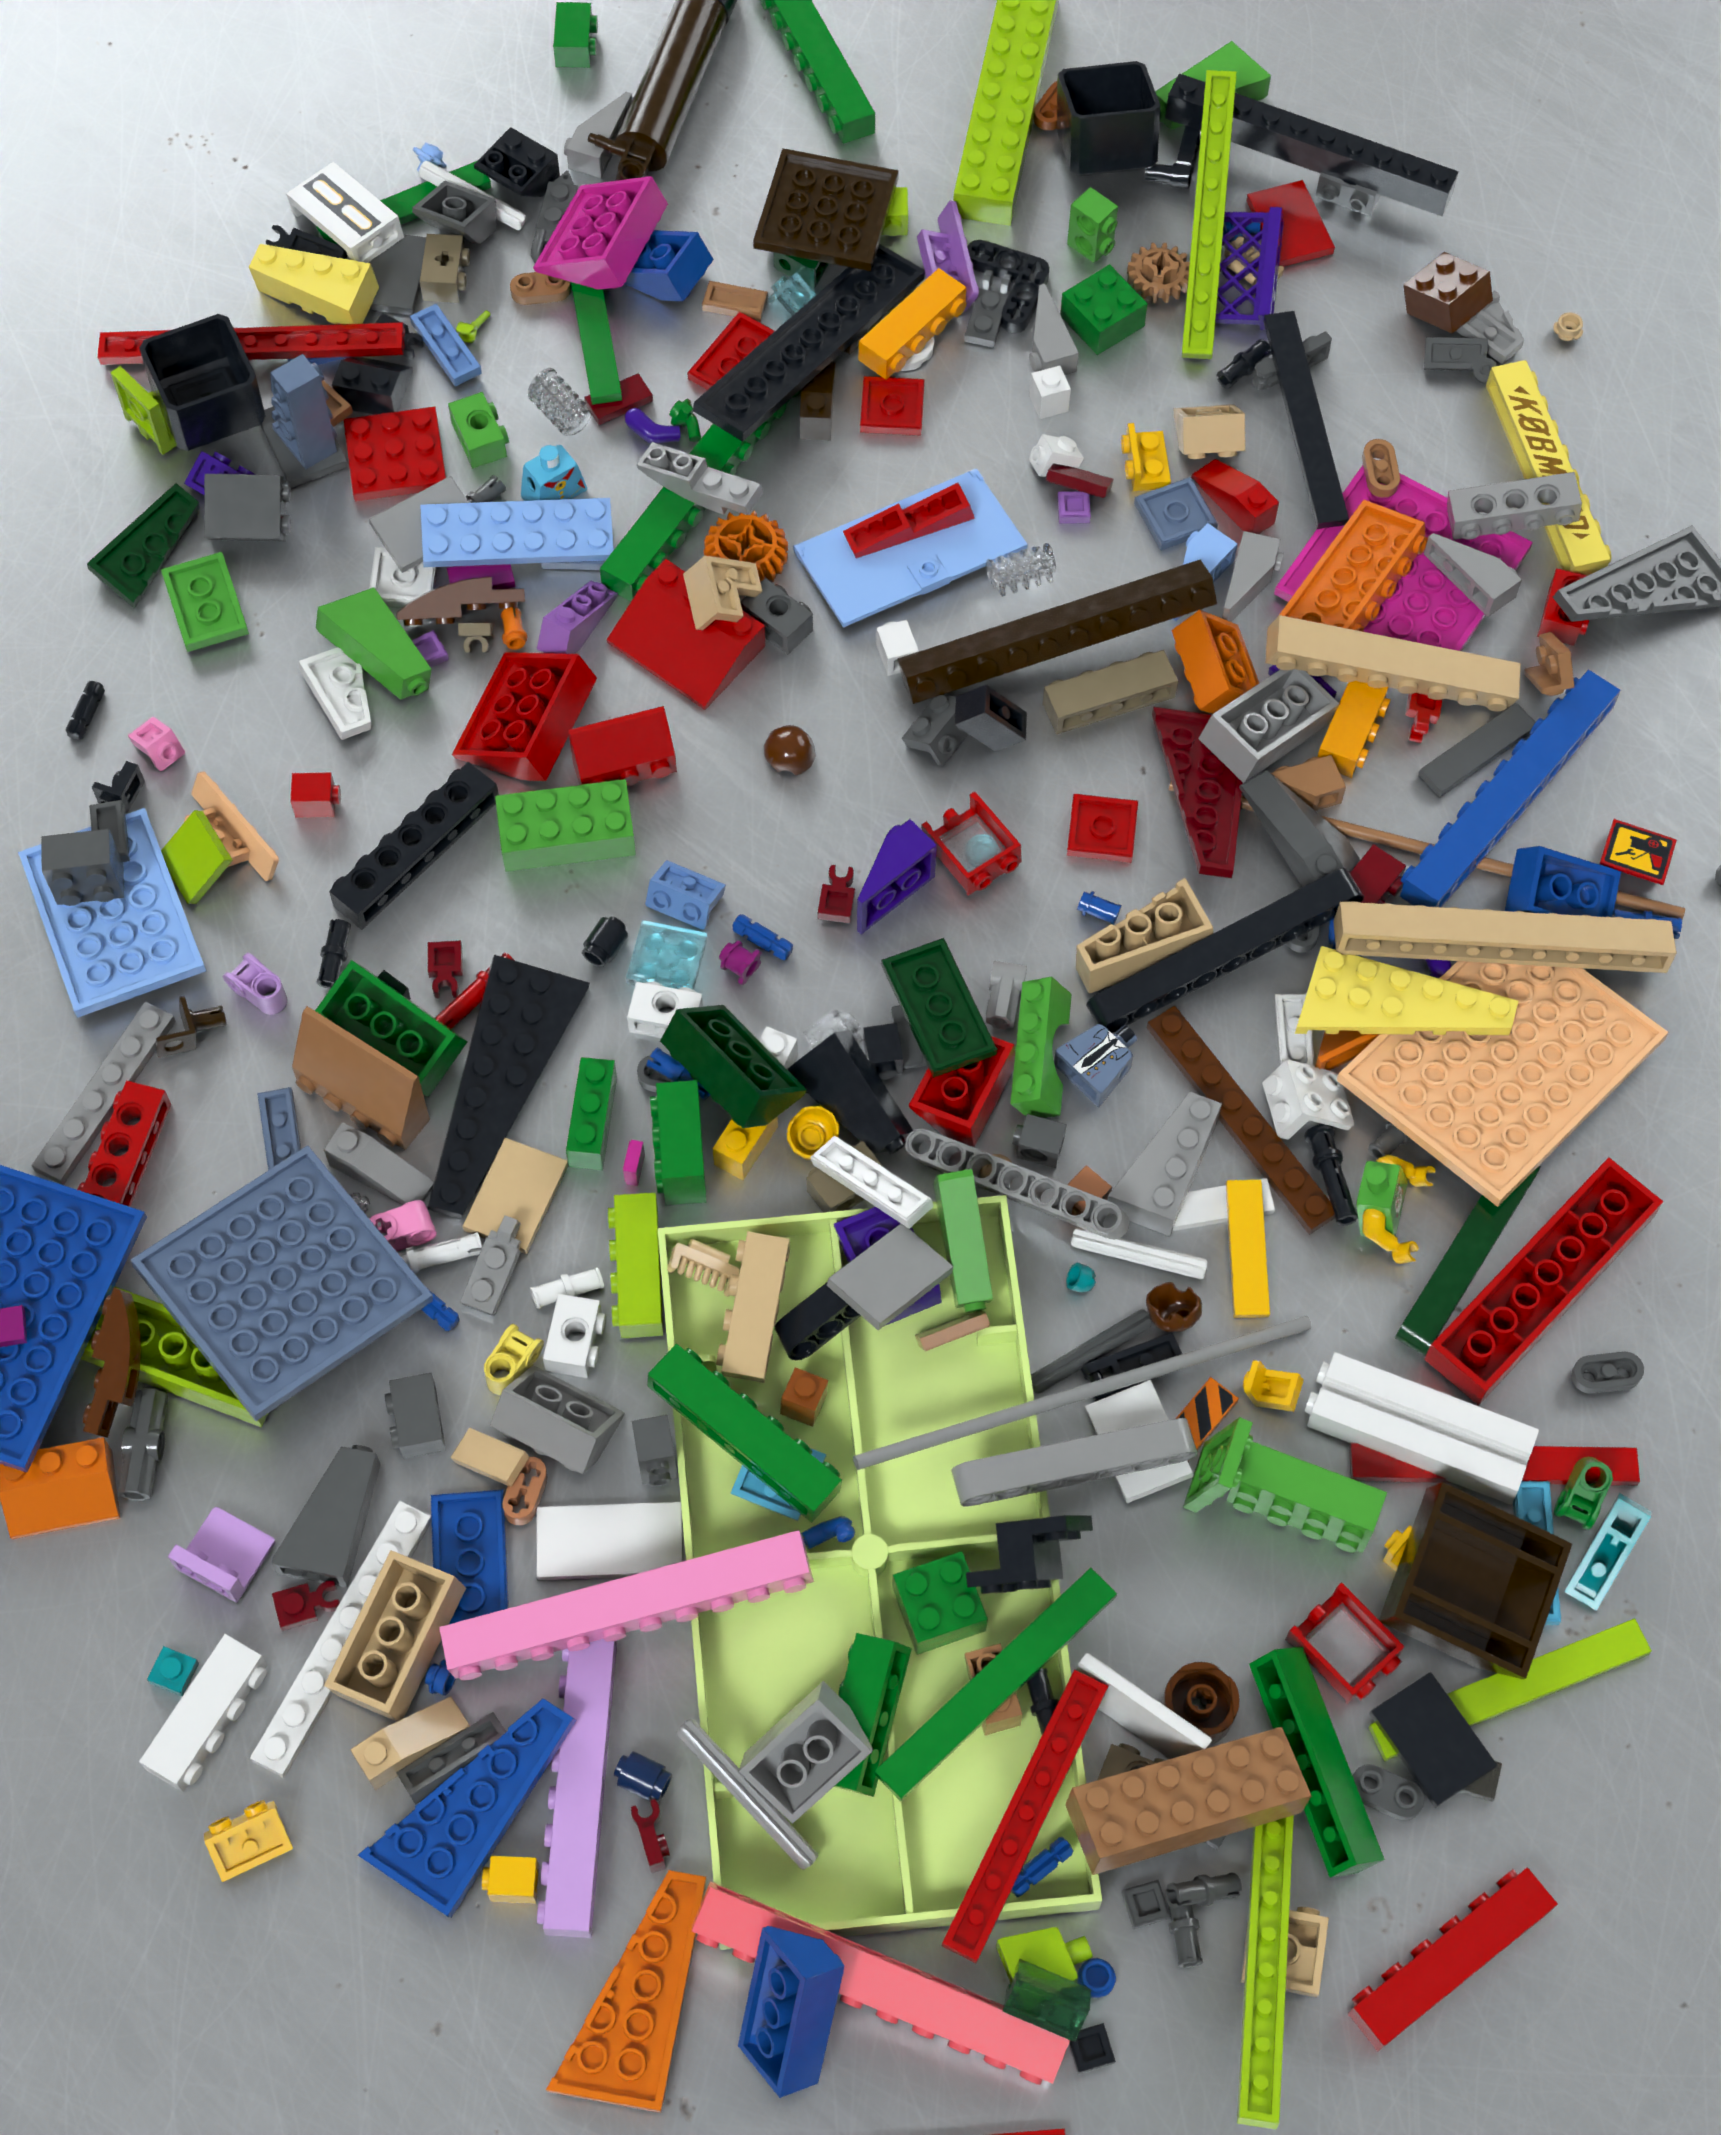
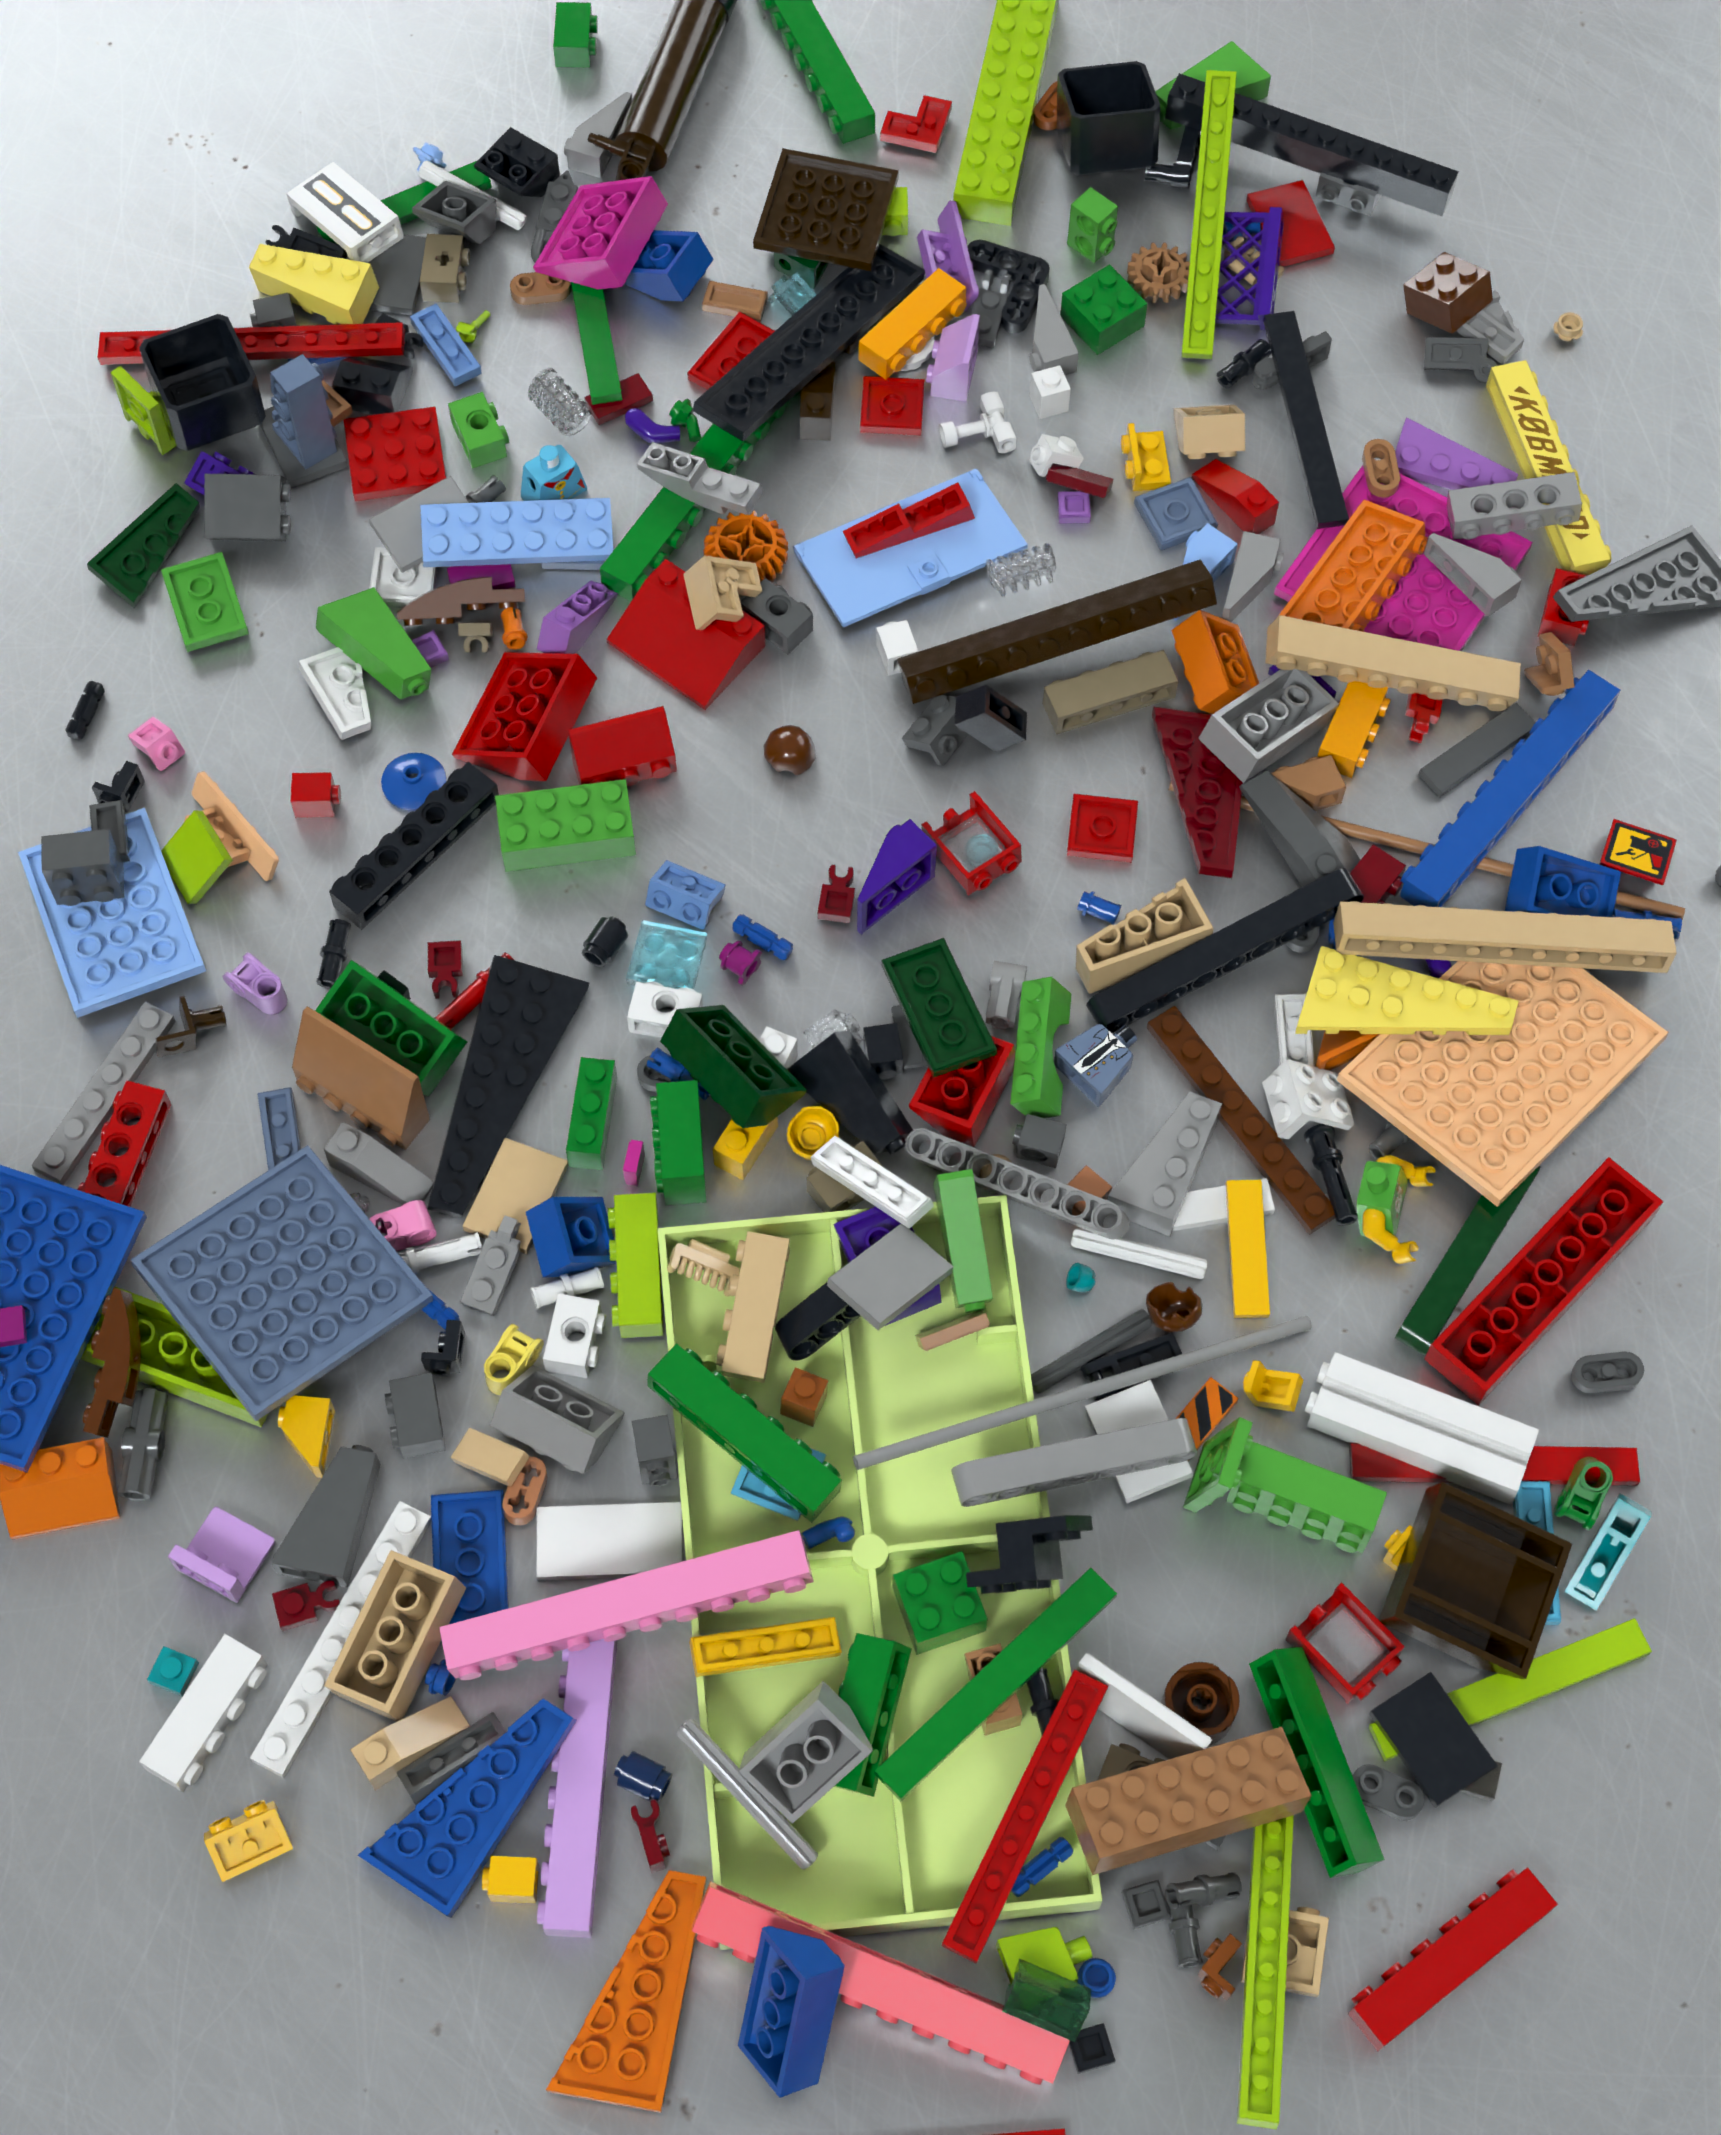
(273, 311): none -> dark grey brick
(308, 1429): none -> yellow slope
(411, 792): none -> blue dish
(450, 1351): none -> black bracket
(570, 1235): none -> blue slope
(765, 1646): none -> yellow tile
(918, 132): none -> red plate
(954, 359): none -> lavender slope
(990, 424): none -> white bar
(1218, 1956): none -> dark orange bracket
(1444, 463): none -> medium lavender wing

